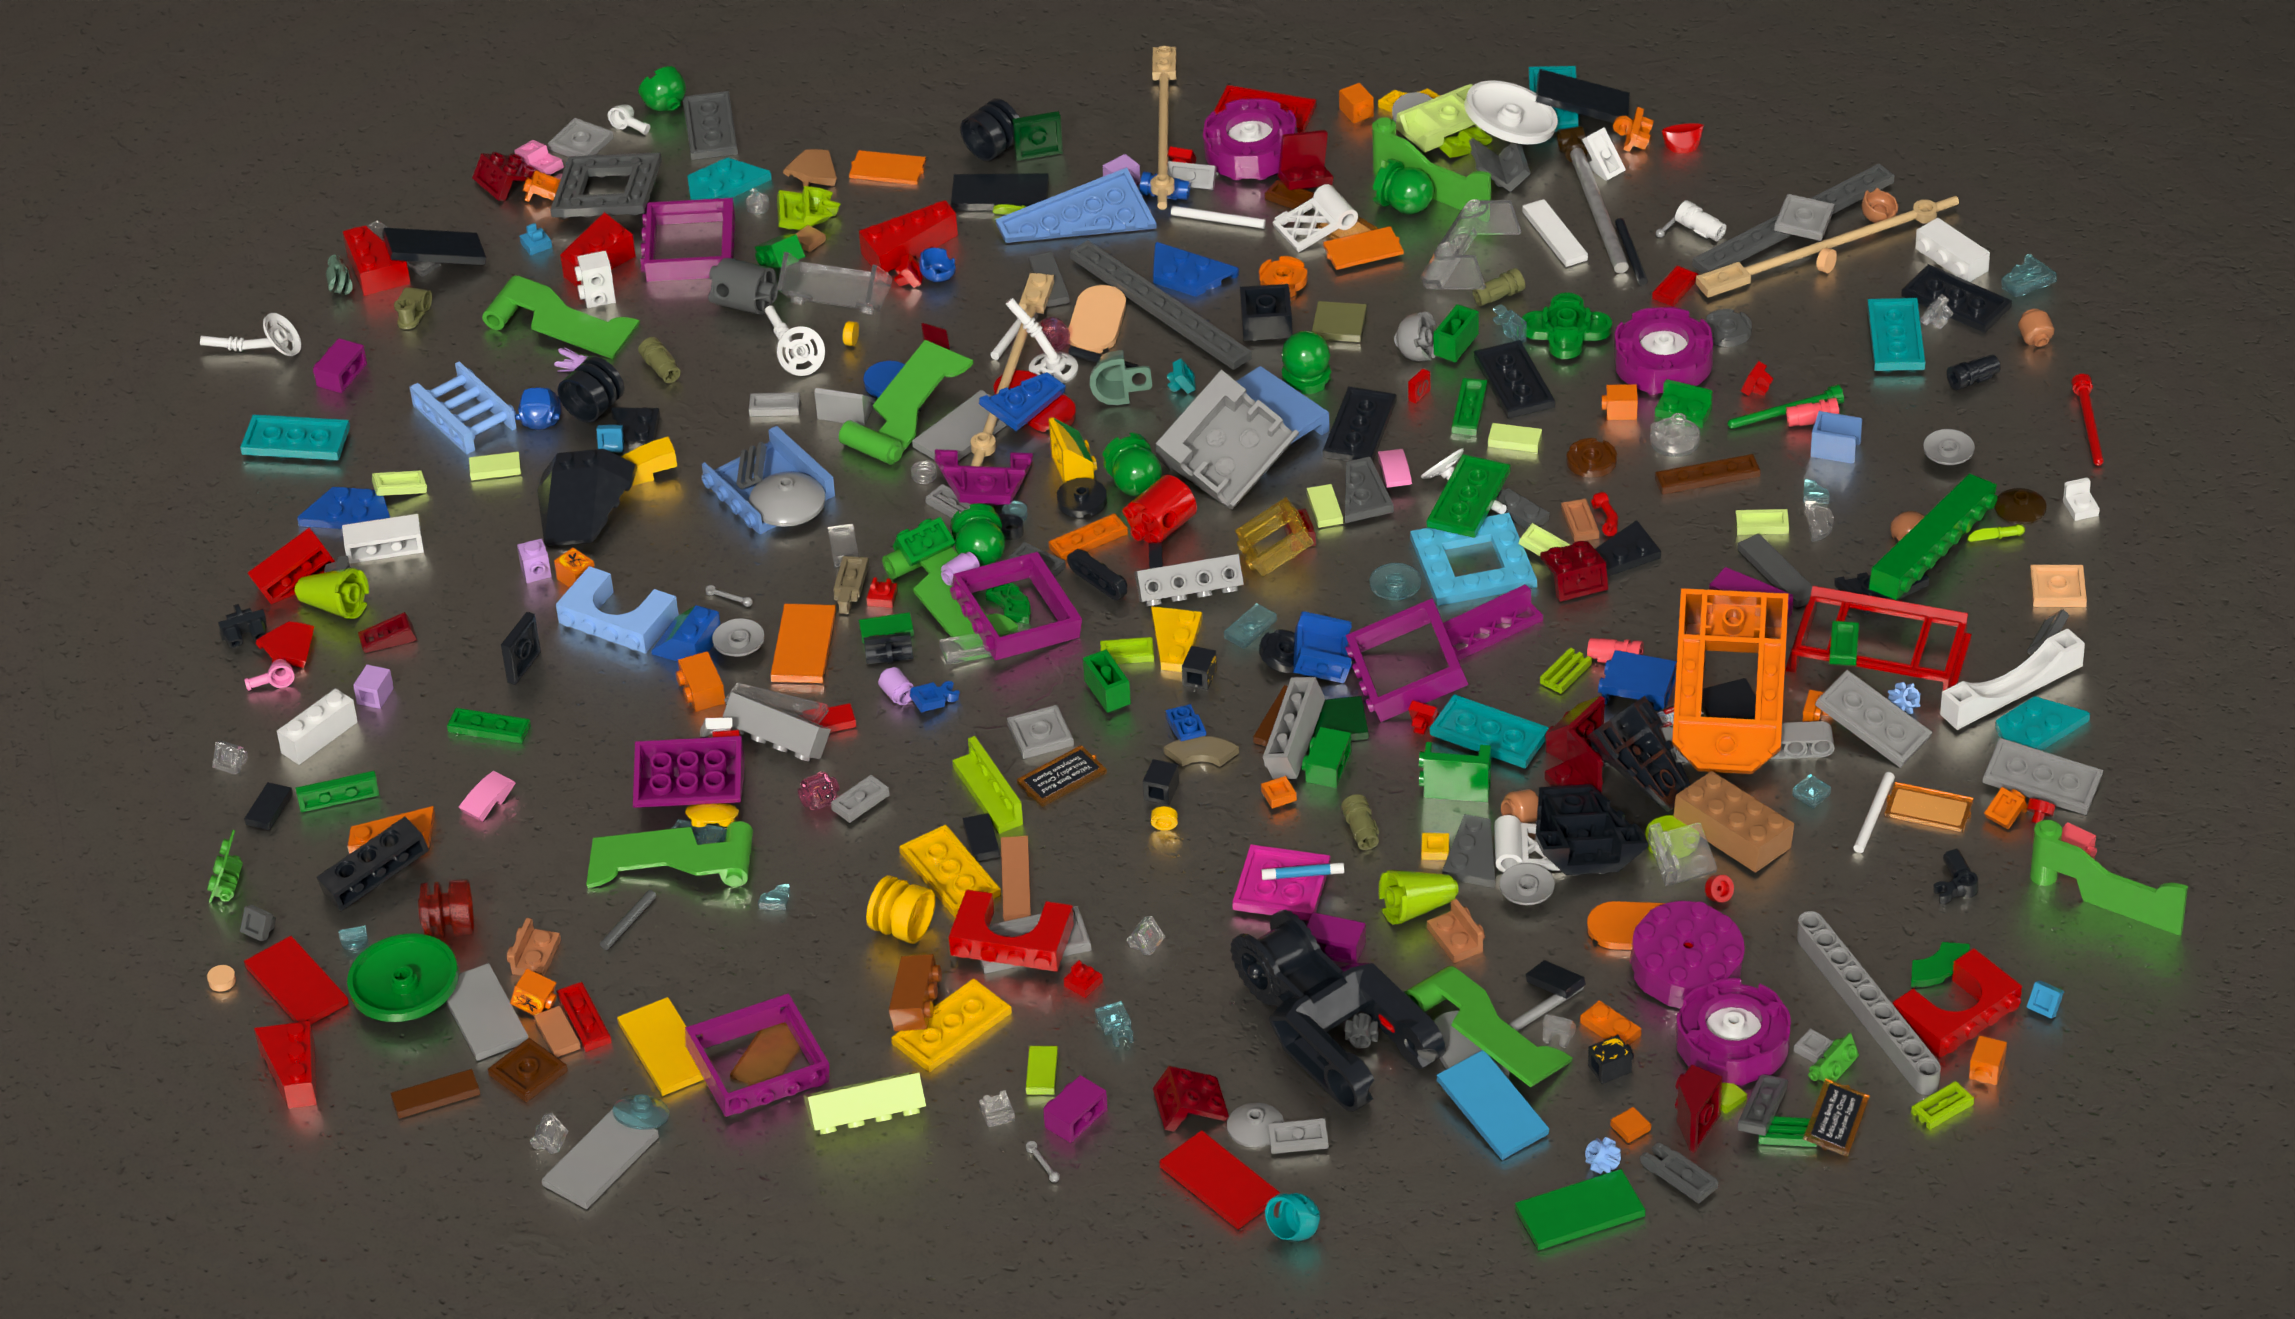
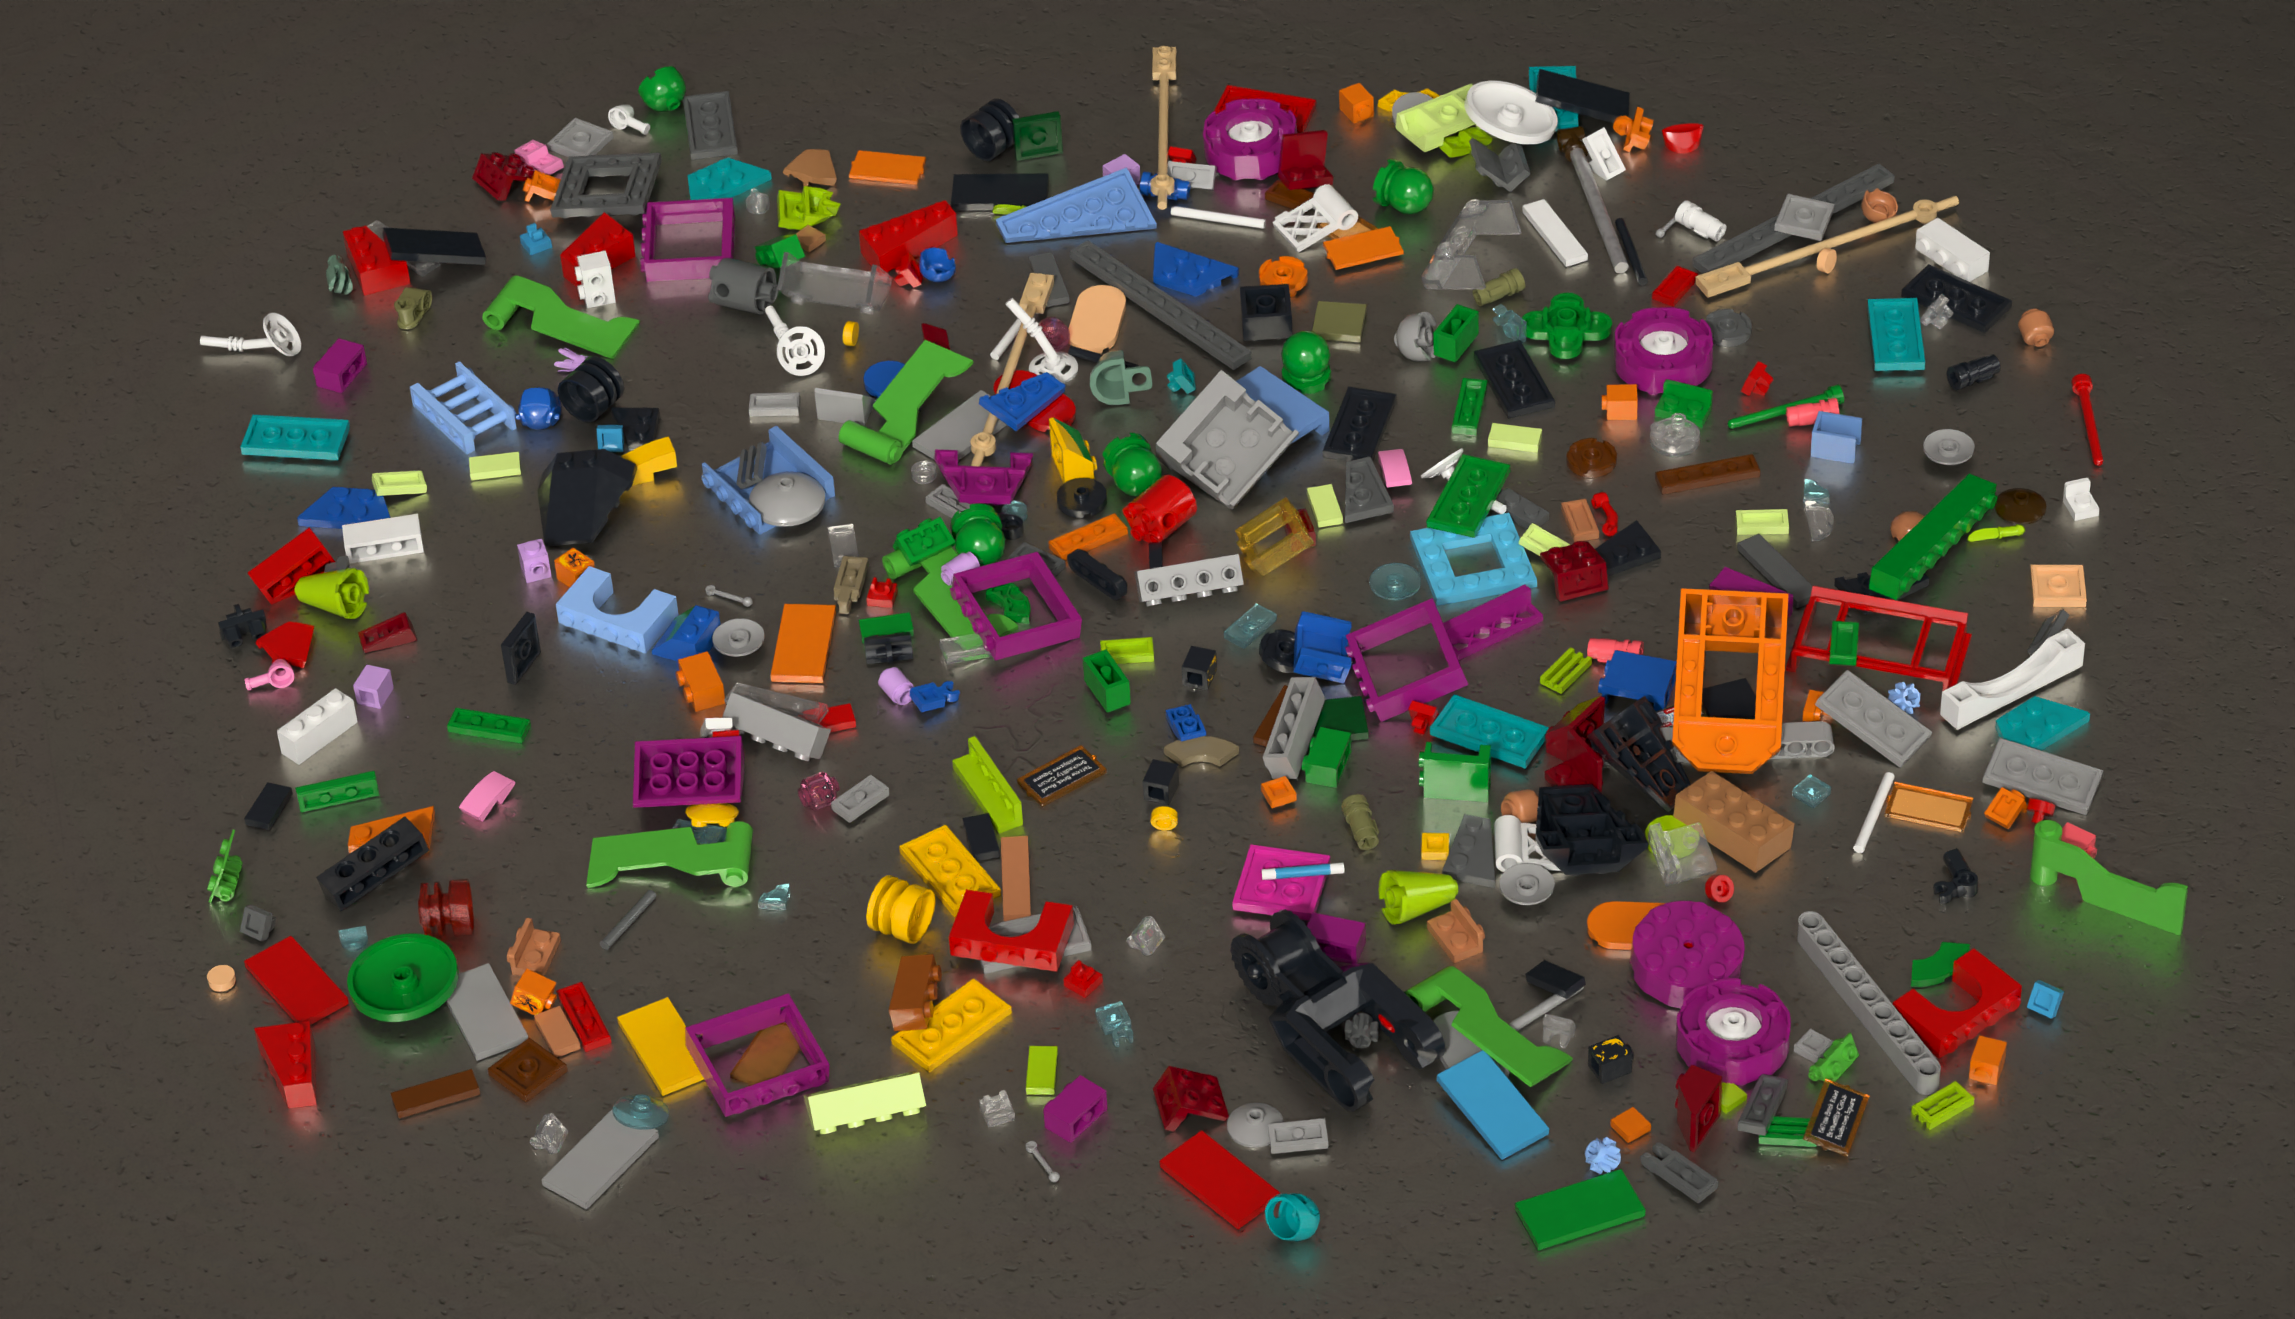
(229, 757): clear tile -> none
(659, 359): olive axle -> none
(1040, 731): light grey tile -> none
(1175, 634): yellow wing -> none
(1419, 386): red tile -> none
(1448, 186): bright green door -> none
(1609, 1023): orange plate -> none
(2028, 277): clear light blue wing -> none

